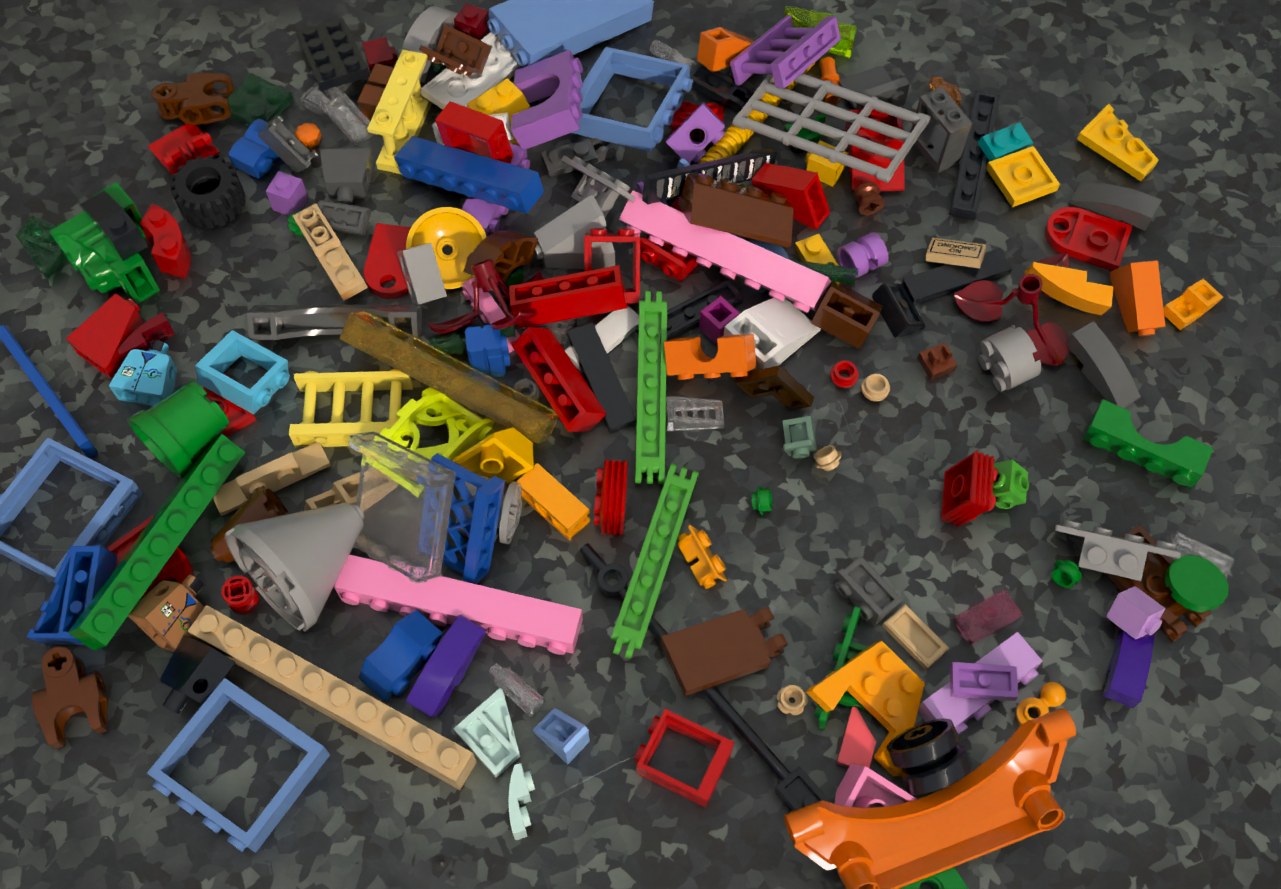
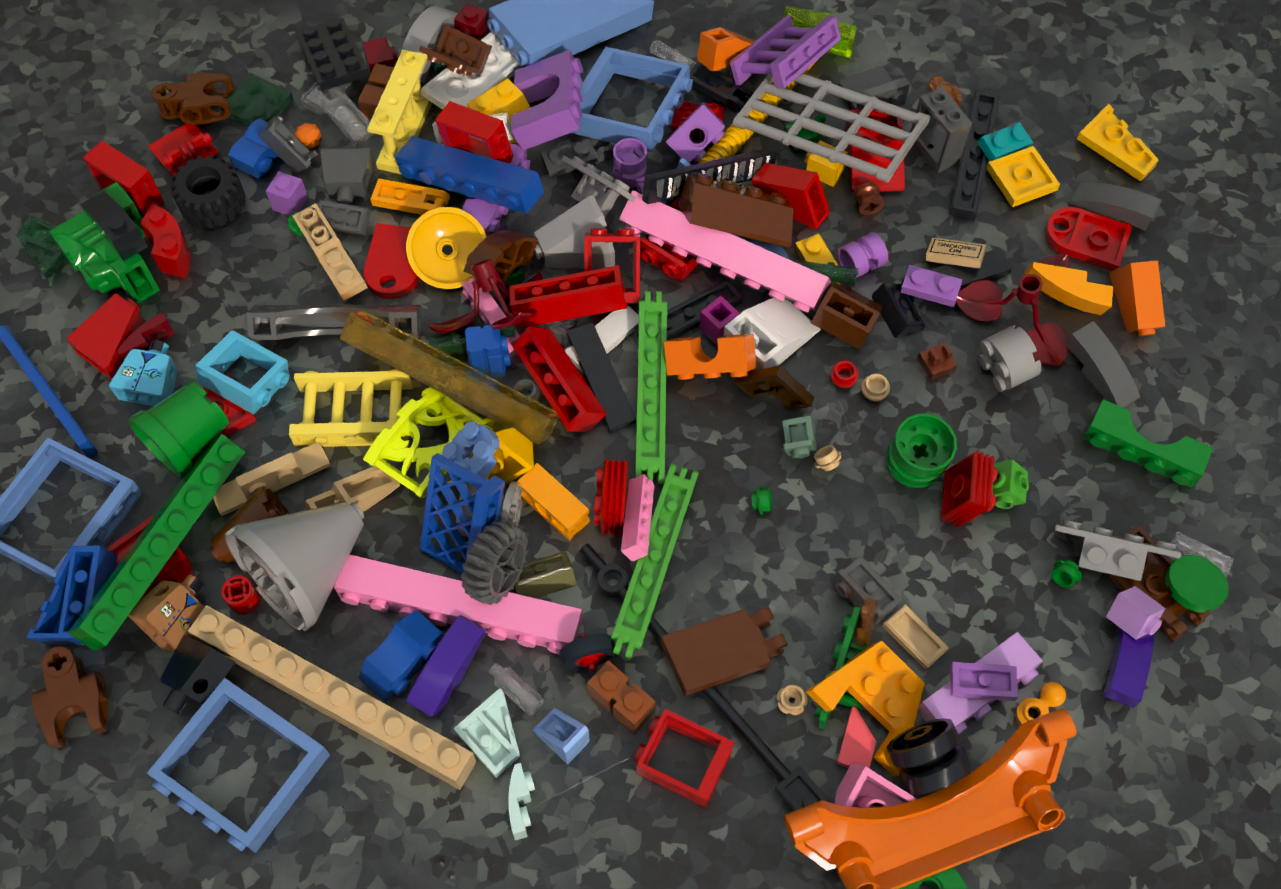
(112, 166): none -> red window
(403, 506): clear panel -> none
(407, 197): none -> light orange plate
(421, 274): light grey hinge -> none
(474, 439): none -> medium blue plate
(494, 562): none -> dark grey gear
(545, 576): none -> olive slope
(587, 652): none -> black wheel
(630, 161): none -> medium lavender wheel
(632, 704): none -> dark orange piece
(637, 518): none -> bright pink piece
(692, 423): clear slope -> none
(709, 565): light orange hinge -> none
(828, 72): orange pin -> none
(866, 633): none -> clear orange tile
(928, 438): none -> green wheel
(931, 285): none -> medium lavender plate
(987, 617): clear pink plate -> none
(1192, 304): light orange slope -> none

